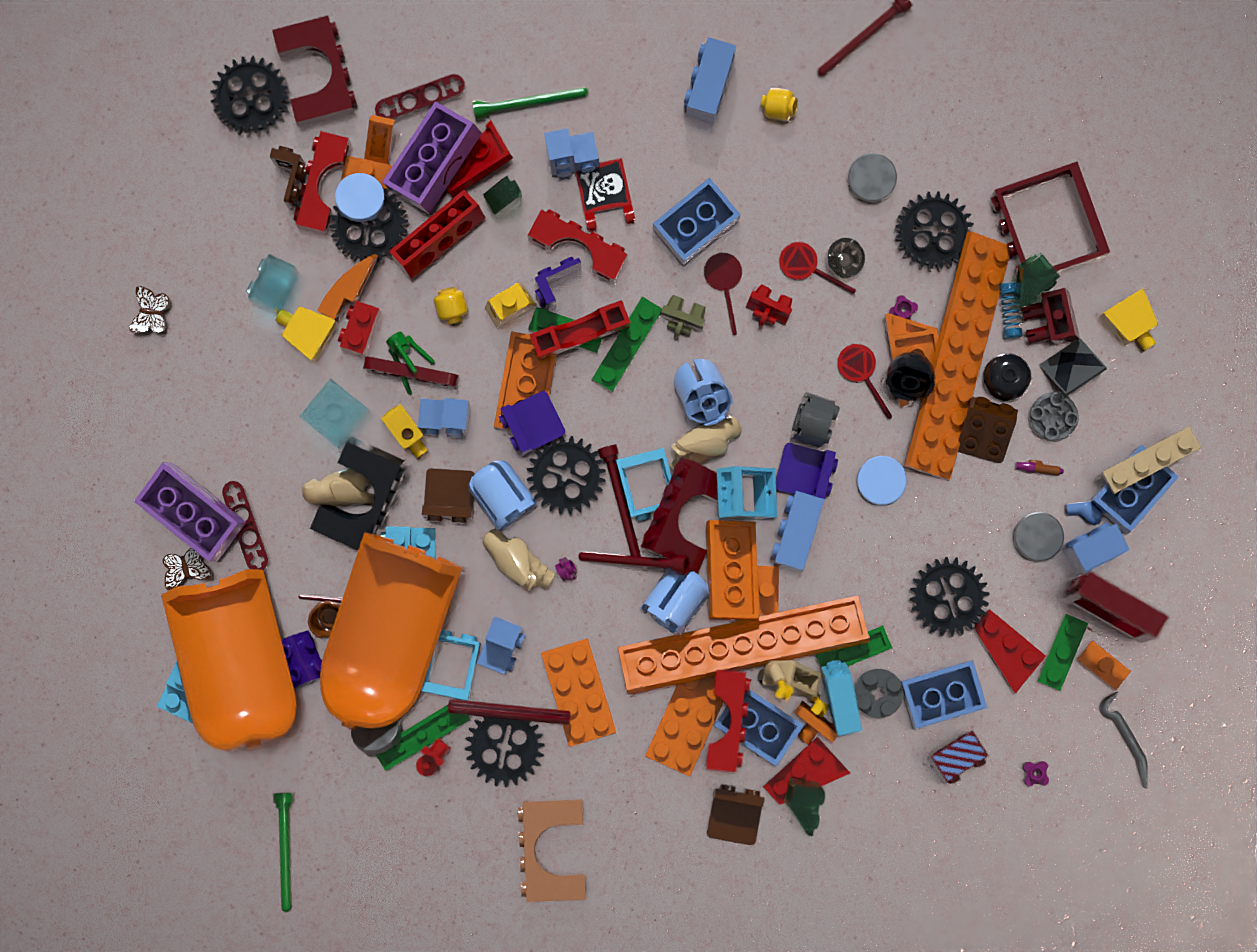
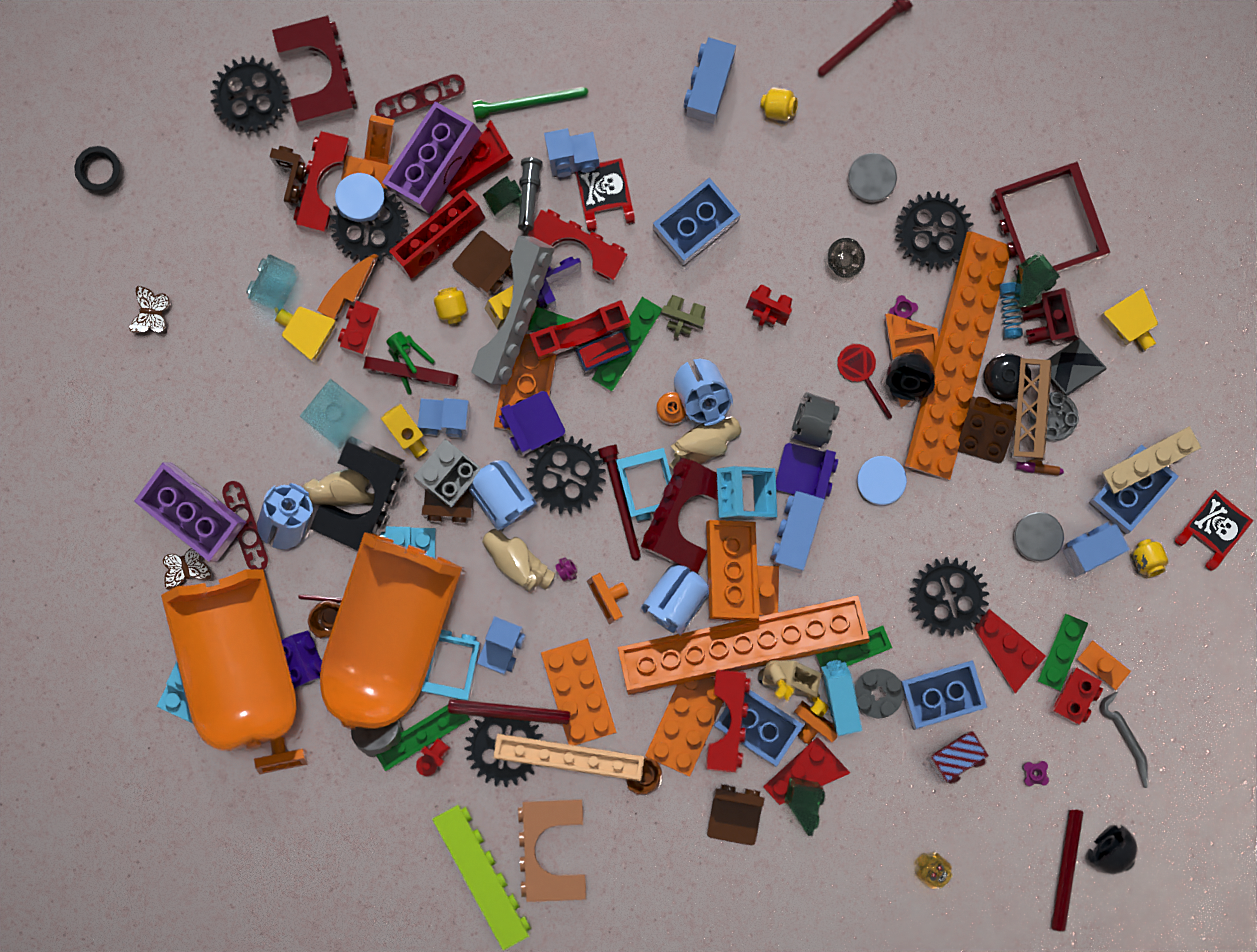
(89, 153): none -> black tyre
(277, 513): none -> light blue cylinder
(280, 758): none -> orange tile
(283, 802): green piece -> none
(447, 473): none -> light grey slope
(481, 877): none -> lime brick
(484, 263): none -> reddish brown bracket
(529, 183): none -> dark grey pin
(529, 266): none -> light grey arch
(568, 757): none -> light nougat tile
(603, 350): none -> slope
(607, 596): none -> orange tile
(650, 778): none -> dark orange hair
(669, 417): none -> orange head
(679, 565): dark red piece -> none
(724, 273): dark red piece -> none
(800, 262): piece -> none
(933, 870): none -> clear yellow head
(1042, 408): none -> medium nougat fence
(1067, 870): none -> dark red axle
(1077, 697): none -> red brick
(1087, 510): medium blue arm -> none
(1114, 851): none -> black cylinder
(1116, 607): dark red window -> none
(1150, 558): none -> yellow head
(1218, 526): none -> flag

